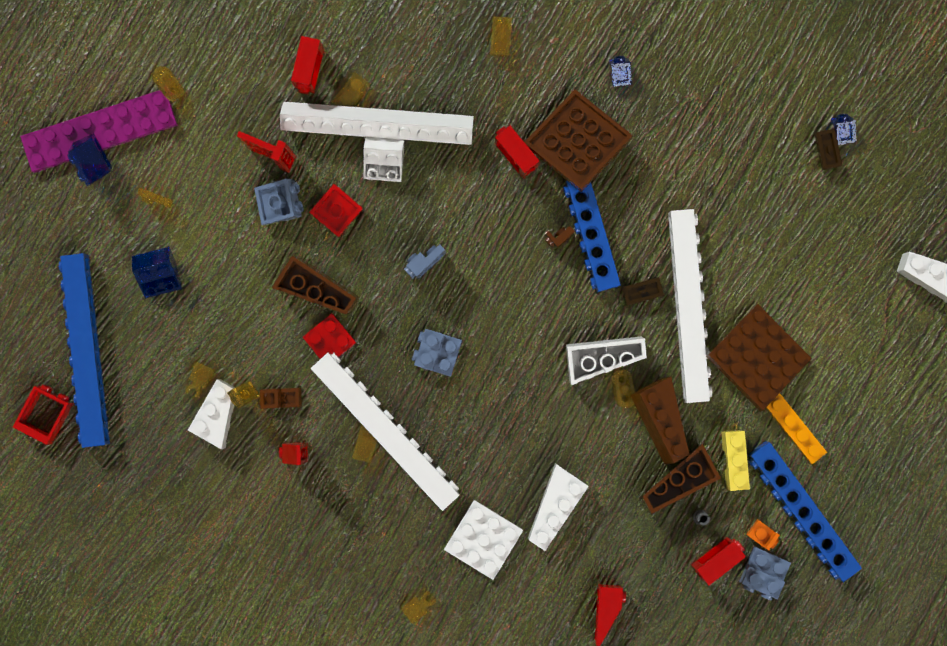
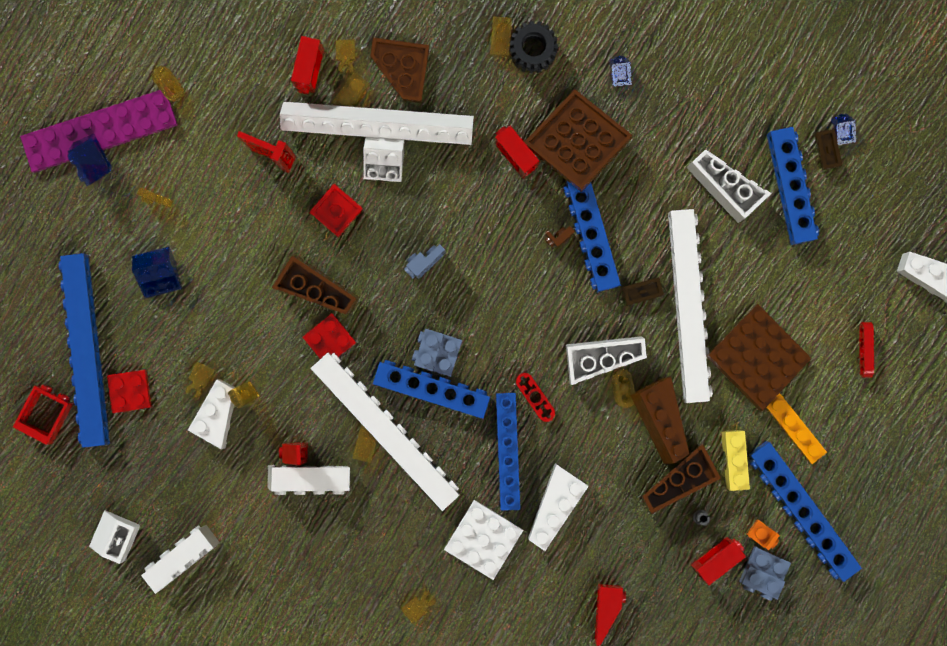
(114, 537): none -> white slope
(129, 391): none -> red plate
(180, 558): none -> white wedge
(278, 201): sand blue plate -> none
(280, 398): reddish brown slope -> none
(308, 479): none -> white wedge
(345, 52): none -> clear yellow plate
(383, 380): none -> blue brick
(402, 65): none -> reddish brown plate
(508, 451): none -> blue brick
(538, 32): none -> black tyre
(547, 406): none -> red beam
(727, 185): none -> white wedge
(779, 158): none -> blue brick
(866, 349): none -> red beam

